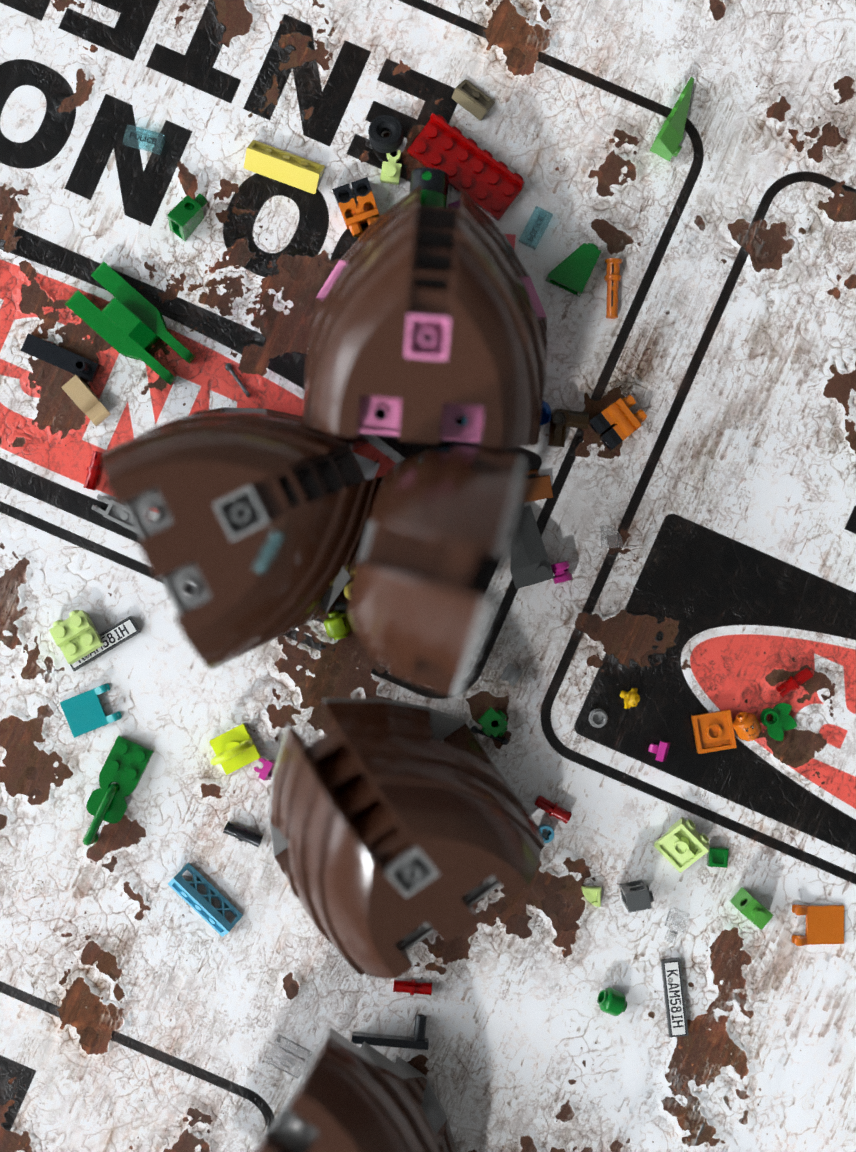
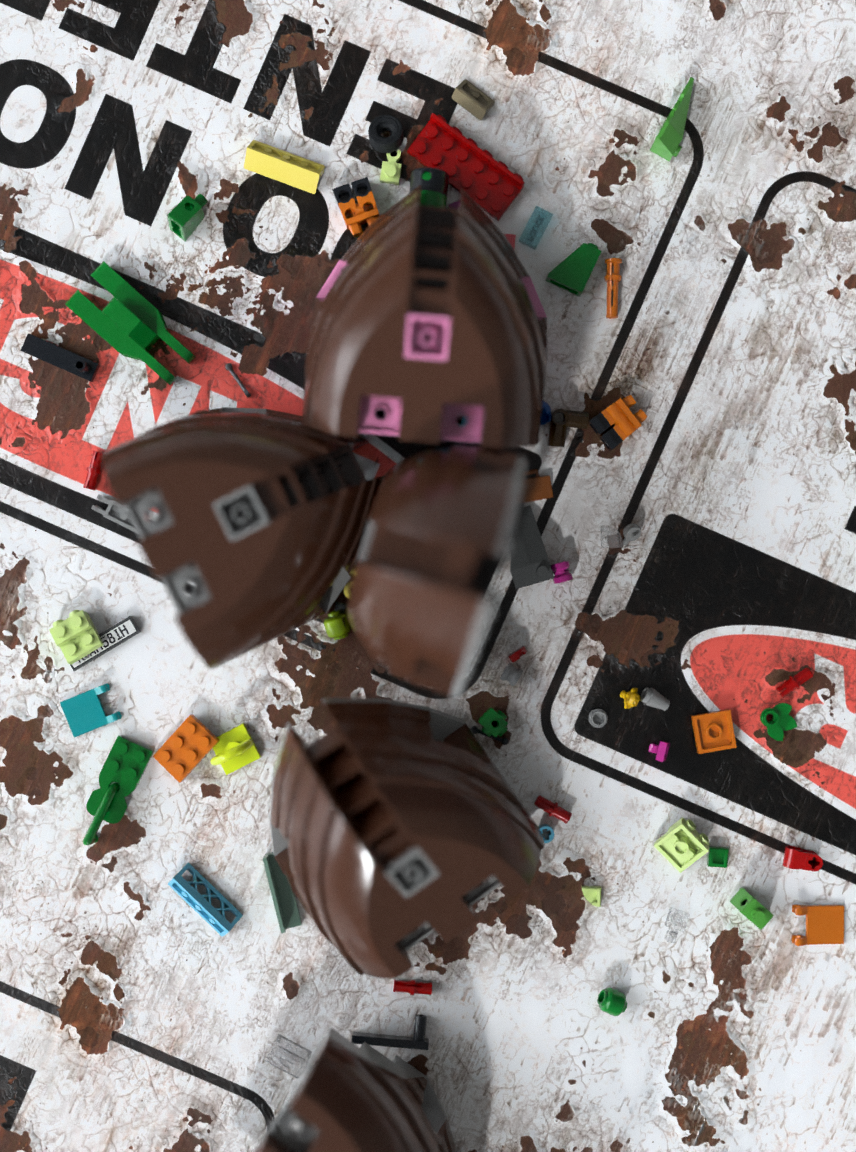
(86, 400): tan piece -> none
(143, 139): clear light blue tile -> none
(186, 748): none -> orange plate
(243, 834): black pin -> none
(267, 769): dark pink tile -> none
(268, 552): clear light blue pin -> none
(282, 895): none -> sand green panel
(514, 656): none -> red tile
(631, 533): none -> light grey piece
(636, 896): dark grey brick -> none
(652, 698): none -> light grey cone
(674, 997): tile -> none
(747, 726): orange head -> none
(799, 859): none -> red piece

